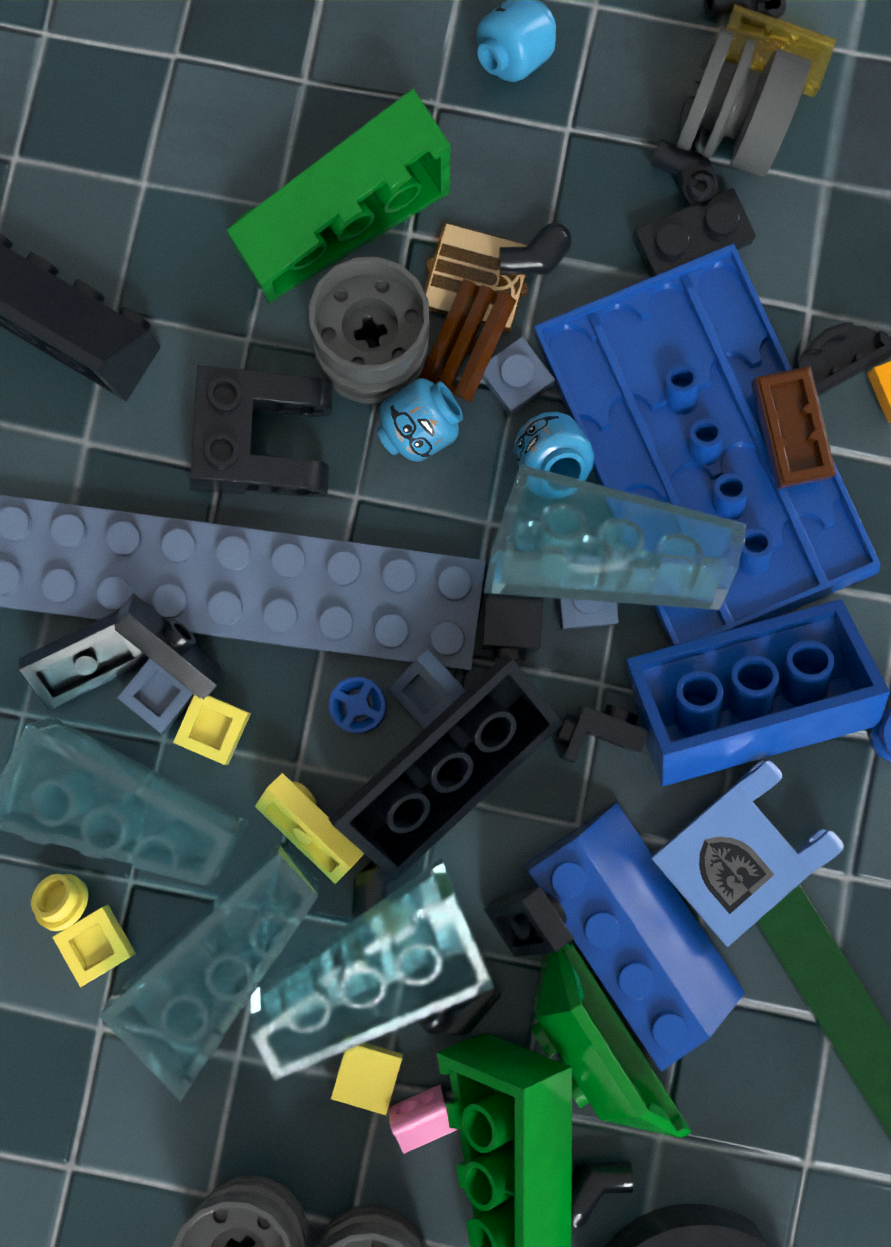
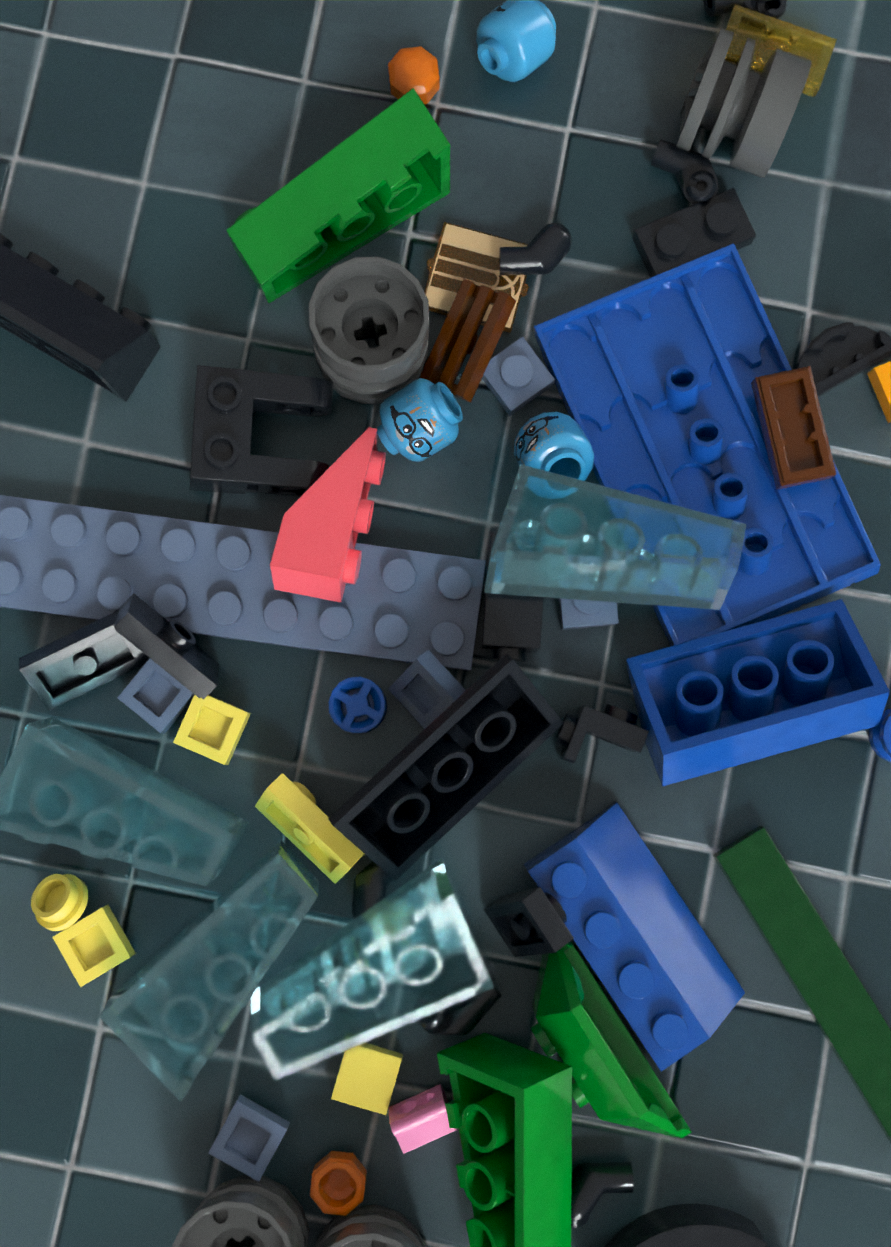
(249, 1138): none -> sand blue plate
(321, 528): none -> coral slope
(338, 1183): none -> orange tile
(414, 69): none -> orange tile
(734, 859): medium blue flag -> none

